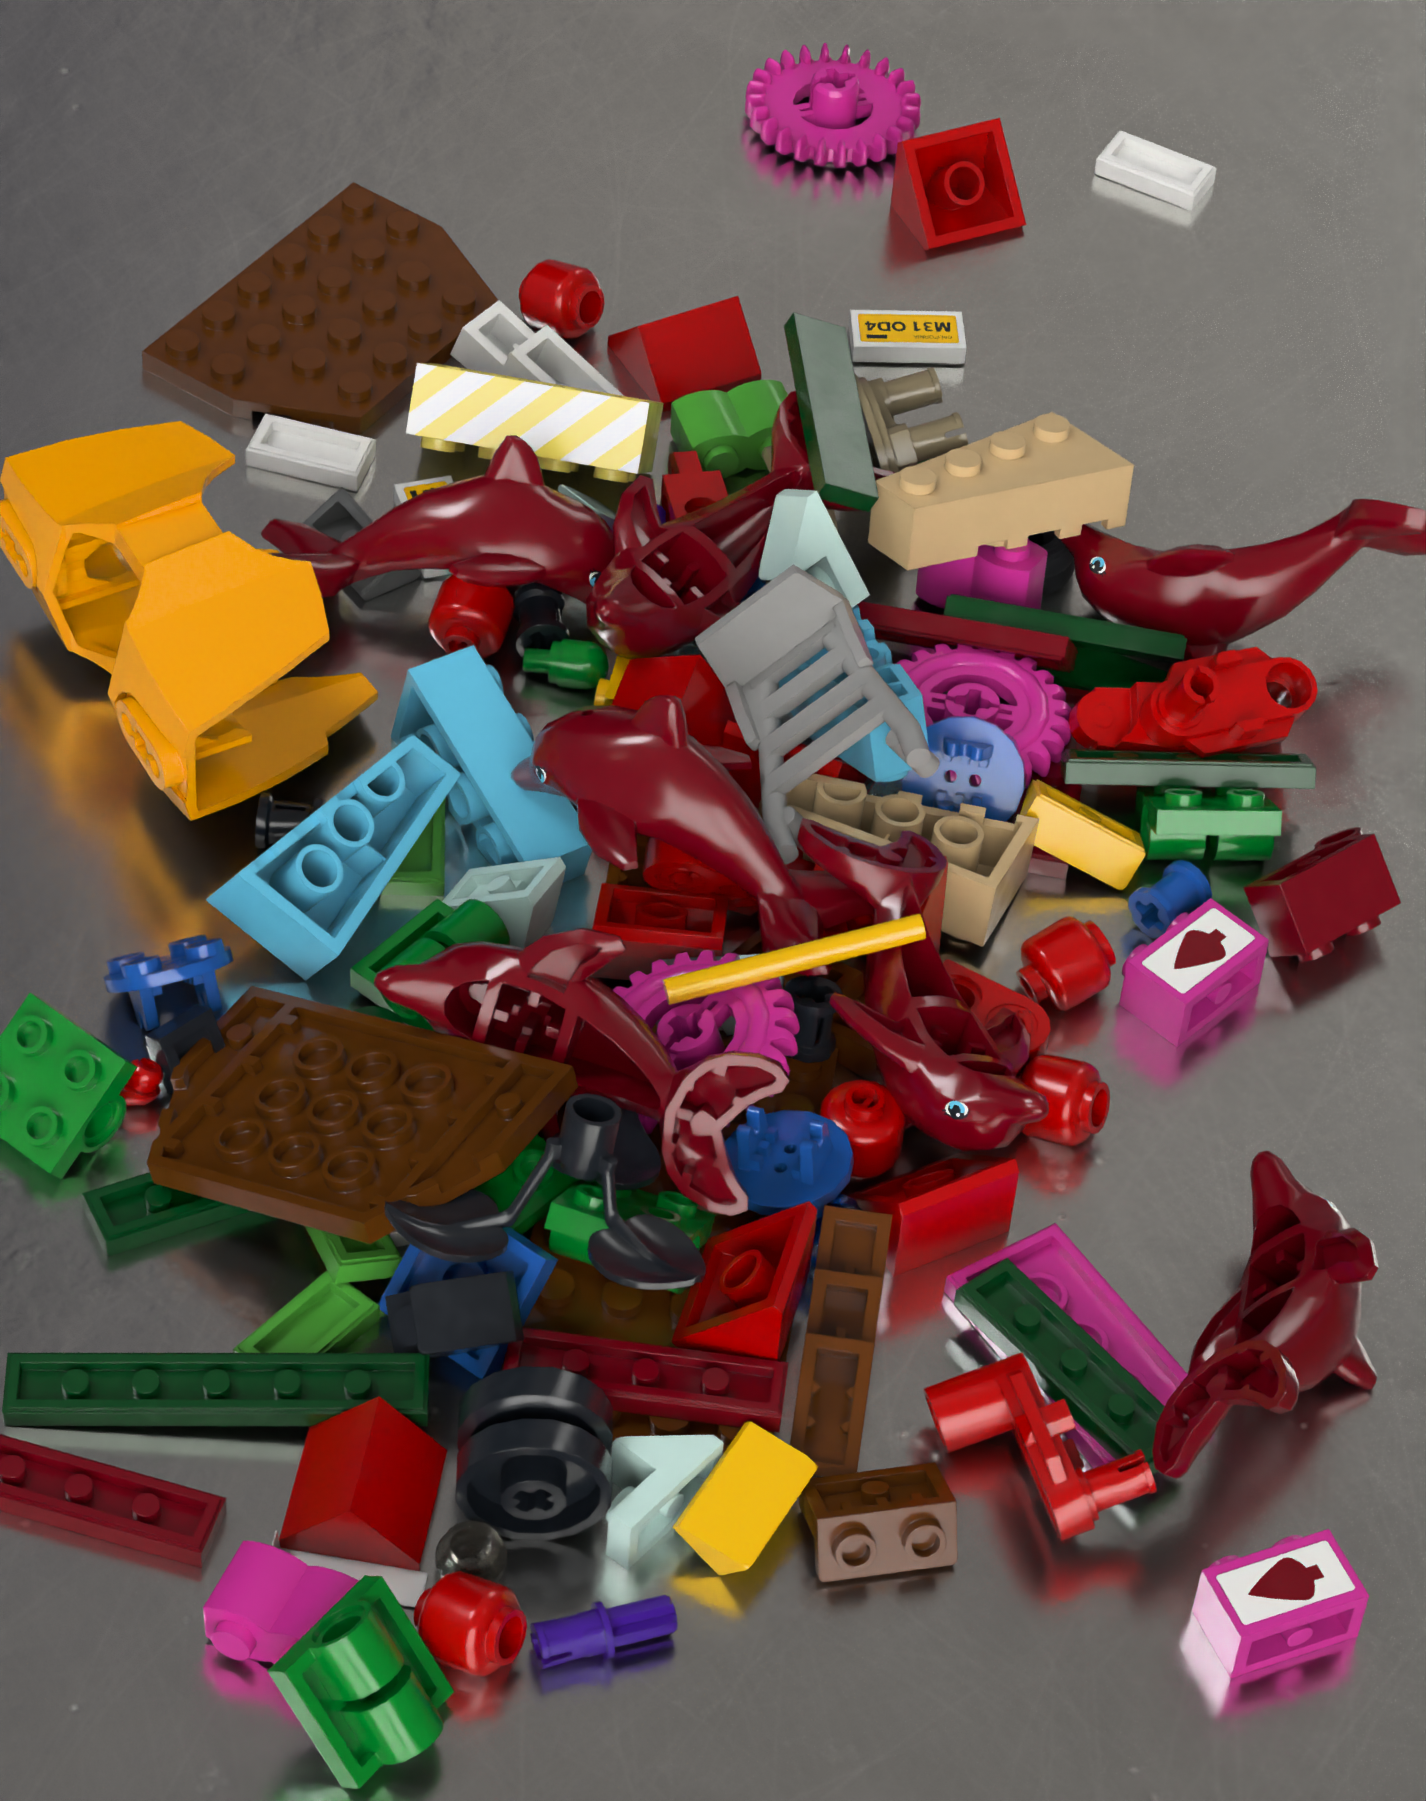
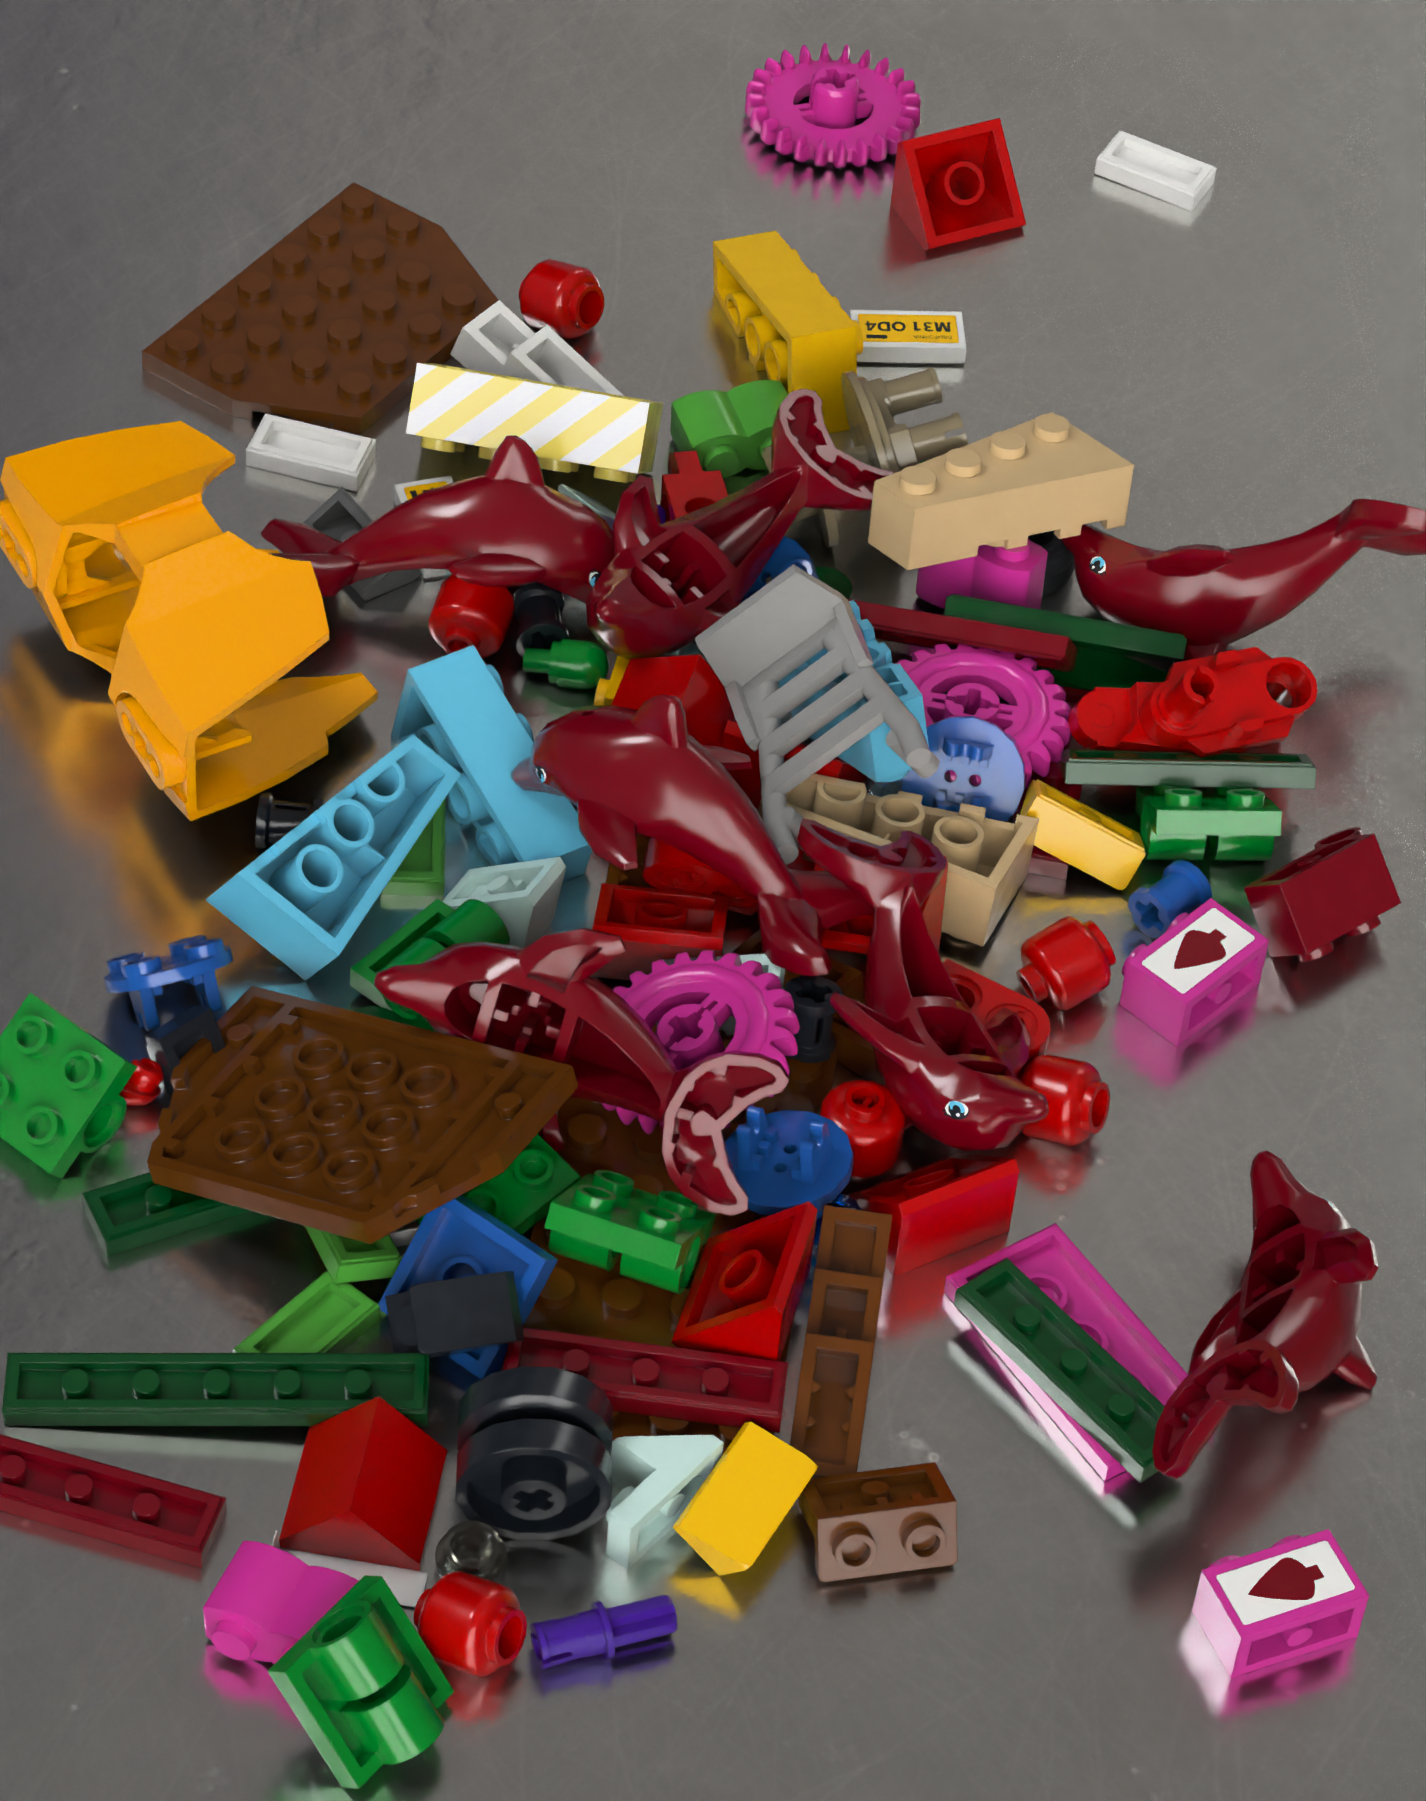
(594, 1144): black plant -> none
(689, 352): red slope -> none
(787, 319): none -> yellow wedge
(794, 959): yellow bar -> none
(807, 537): light aqua slope -> none
(831, 412): tile -> none
(1008, 1398): red piece -> none

